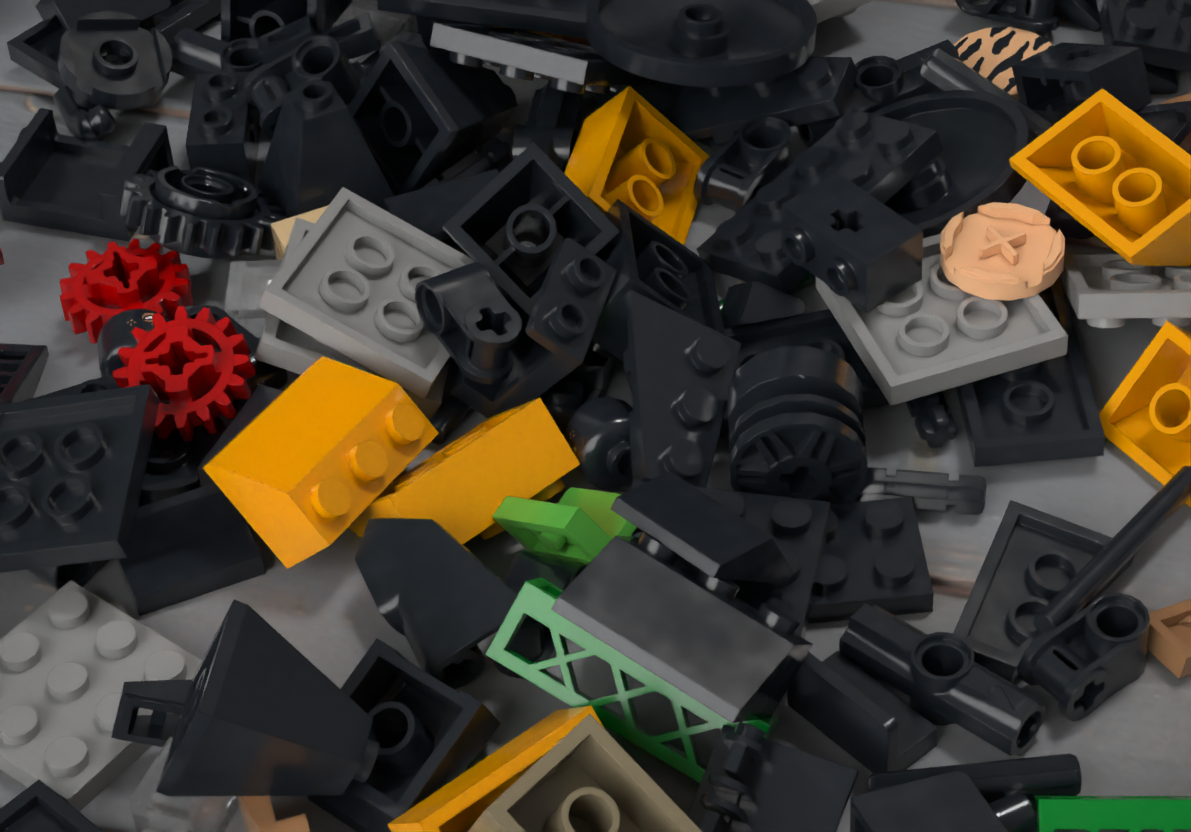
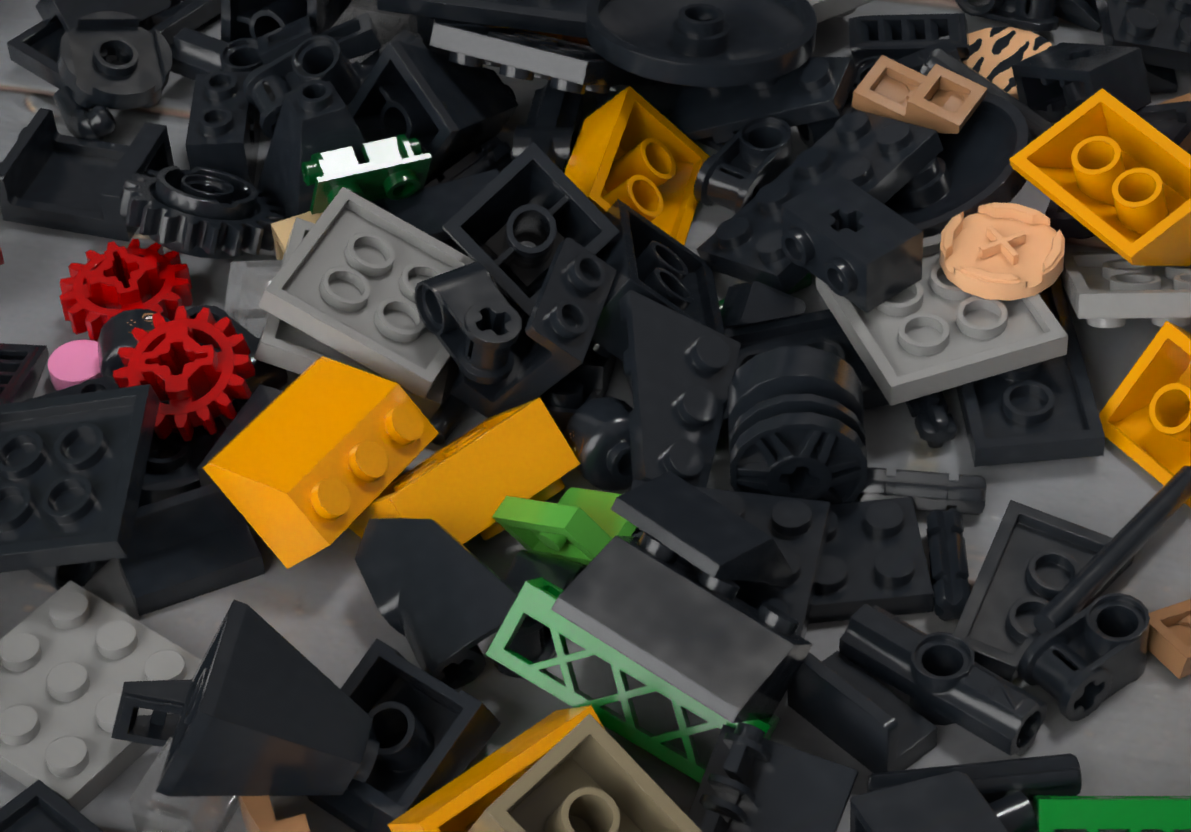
(74, 363): none -> bright pink tile
(391, 171): none -> dark green hinge
(905, 34): none -> black slope
(932, 101): none -> medium nougat slope
(948, 563): none -> black axle

